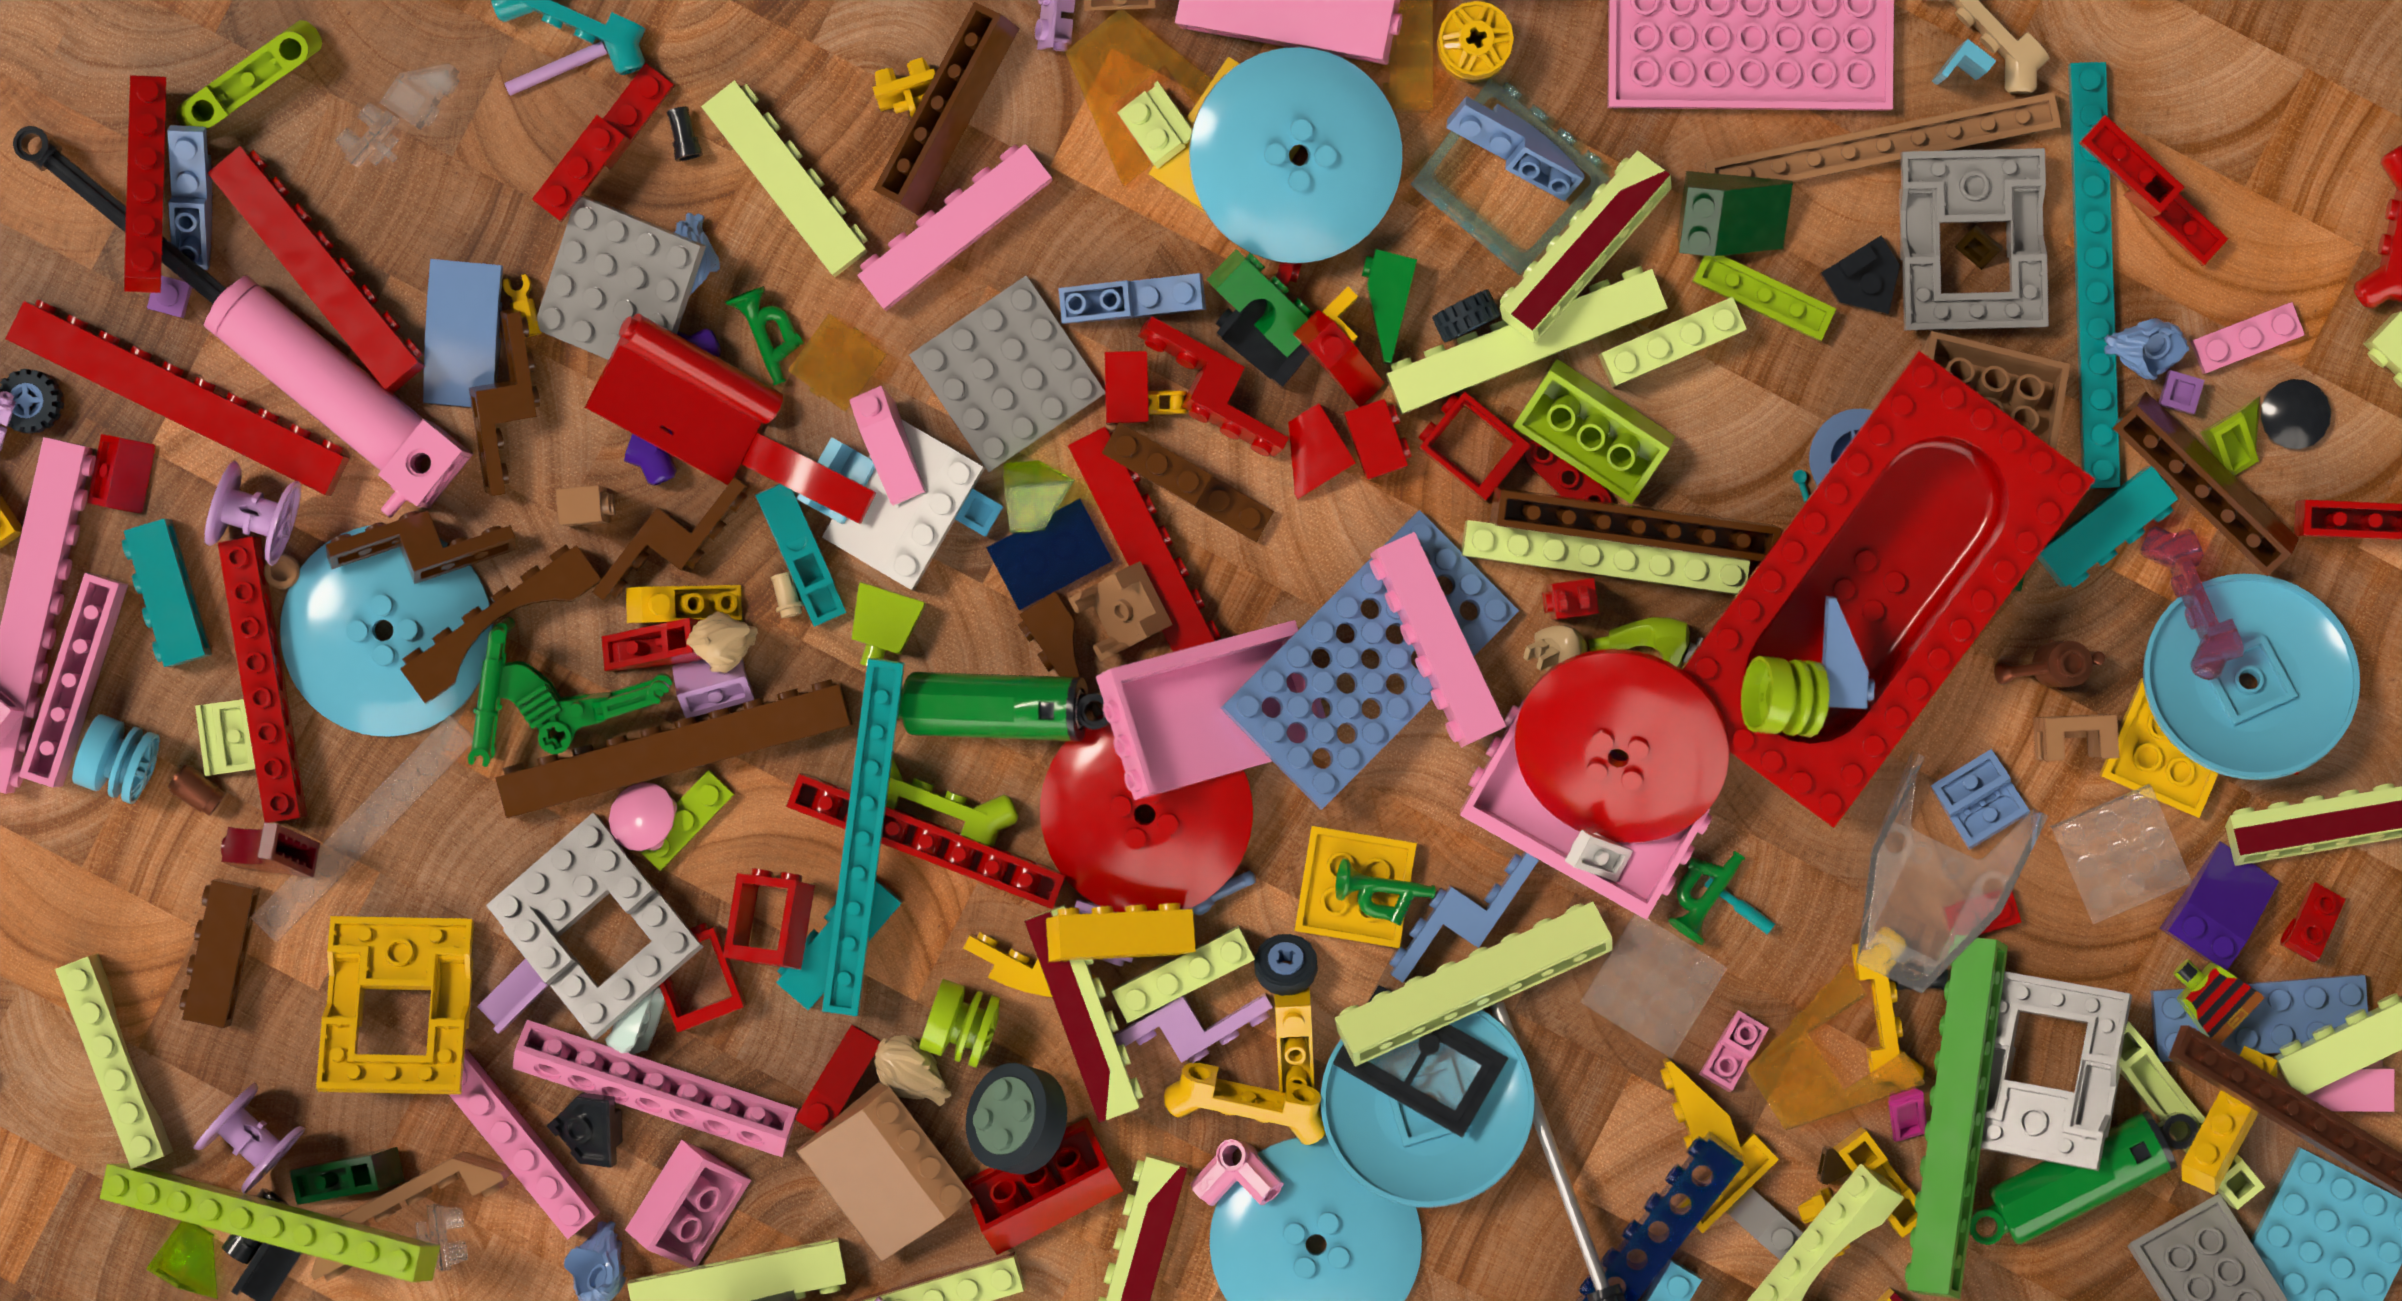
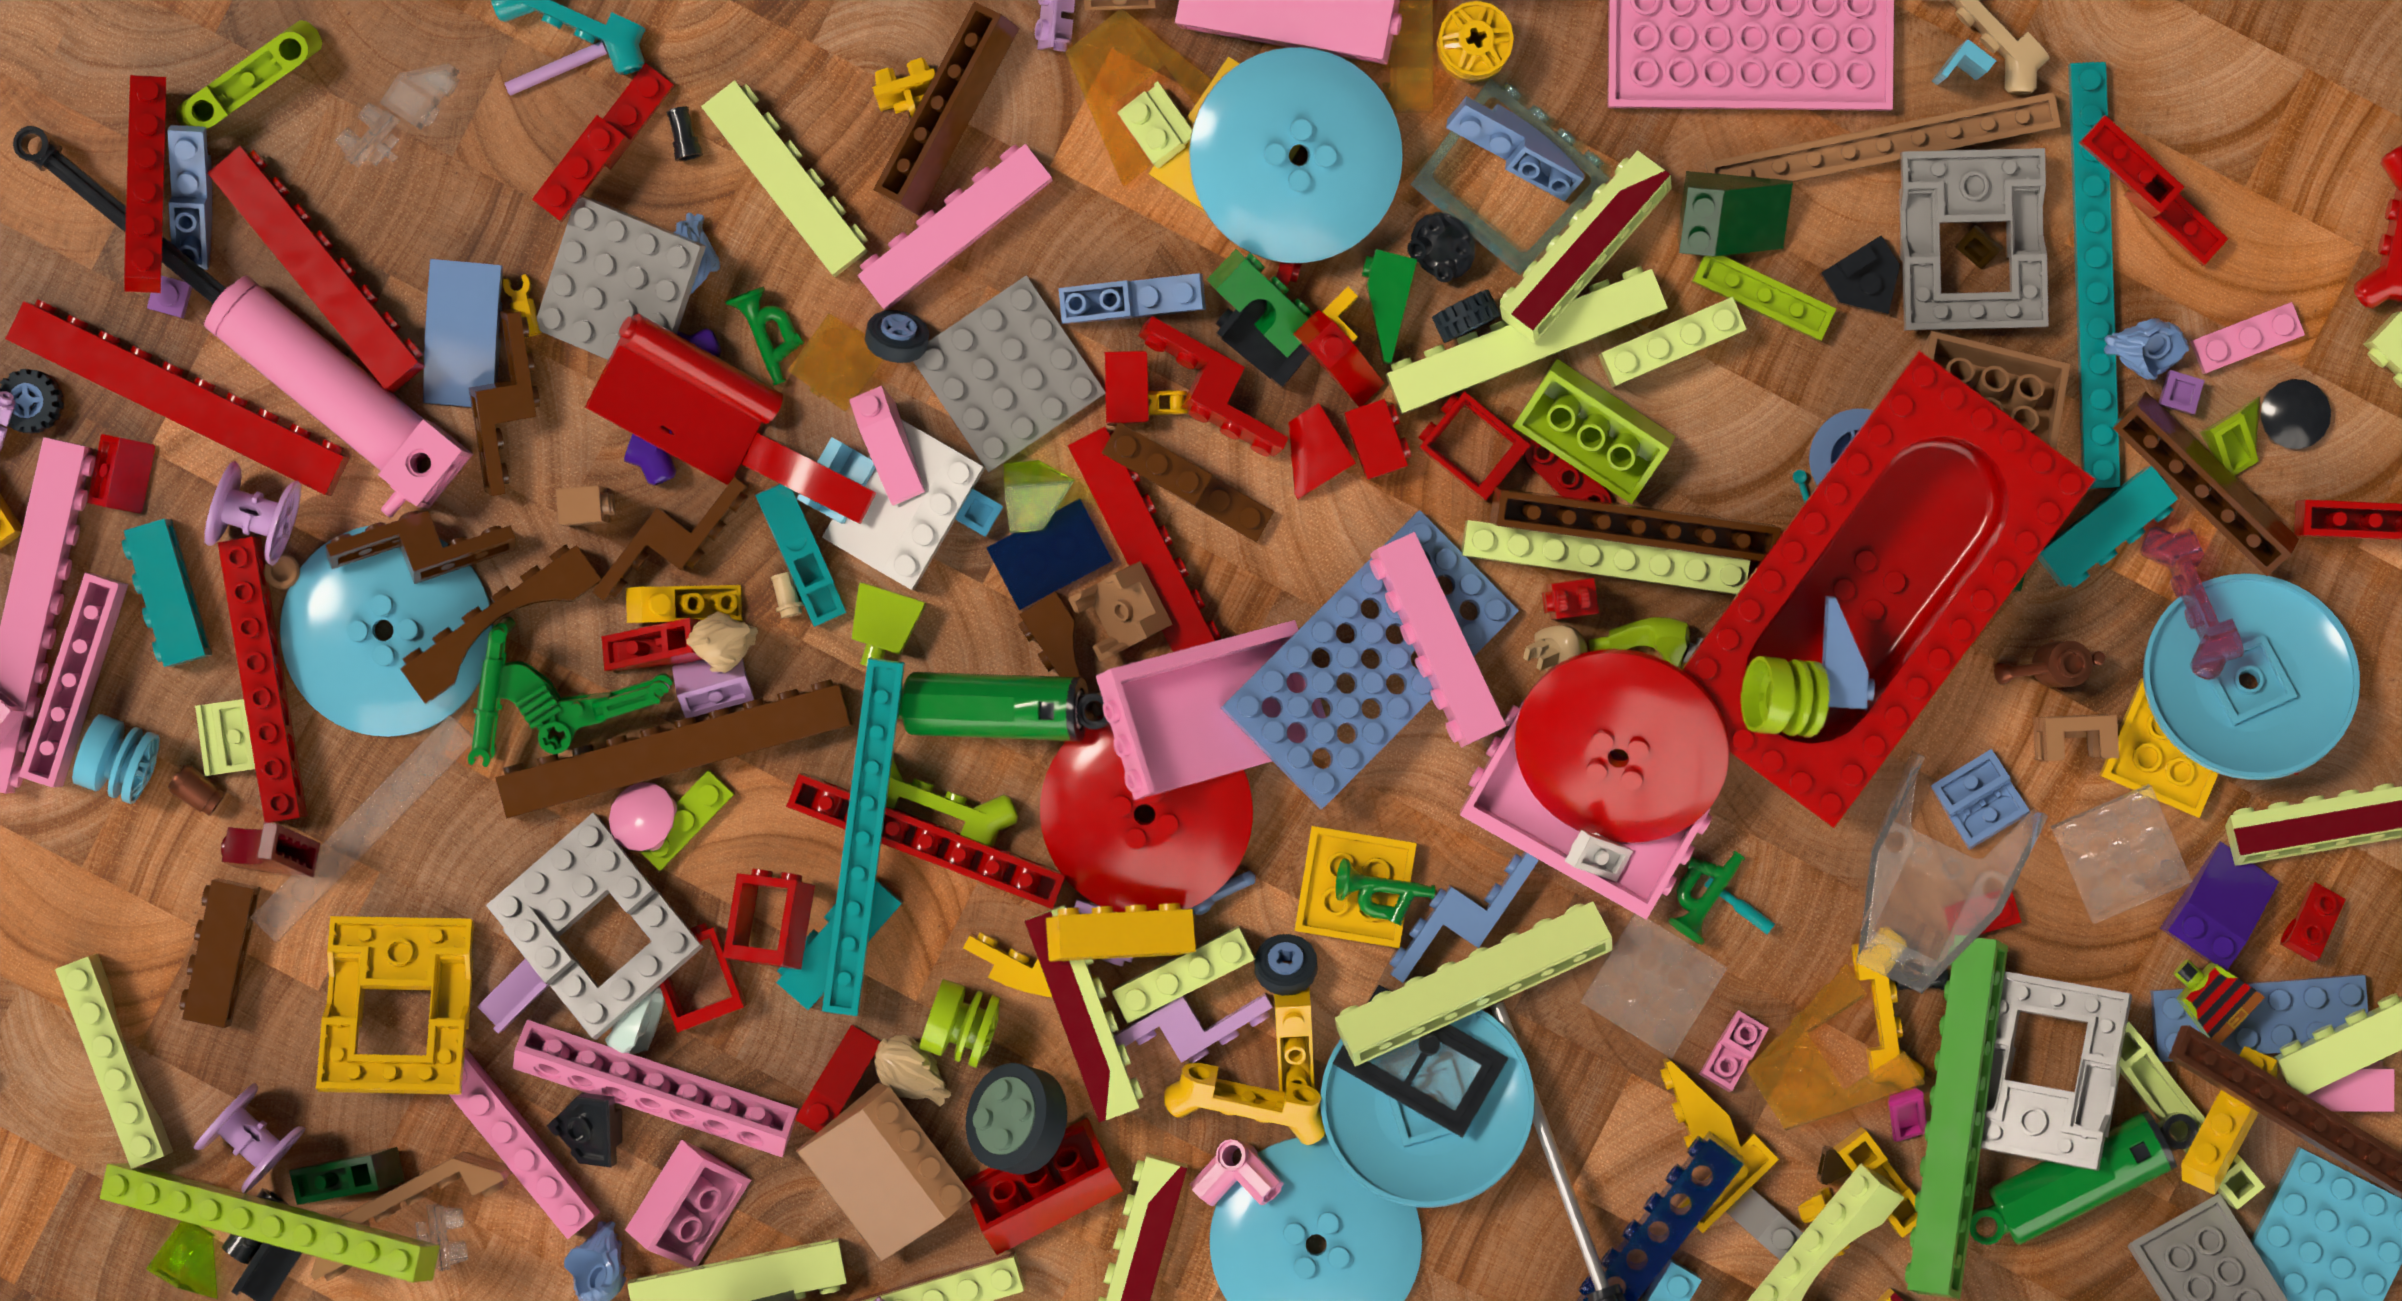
(896, 336): none -> black wheel
(1442, 246): none -> black dish

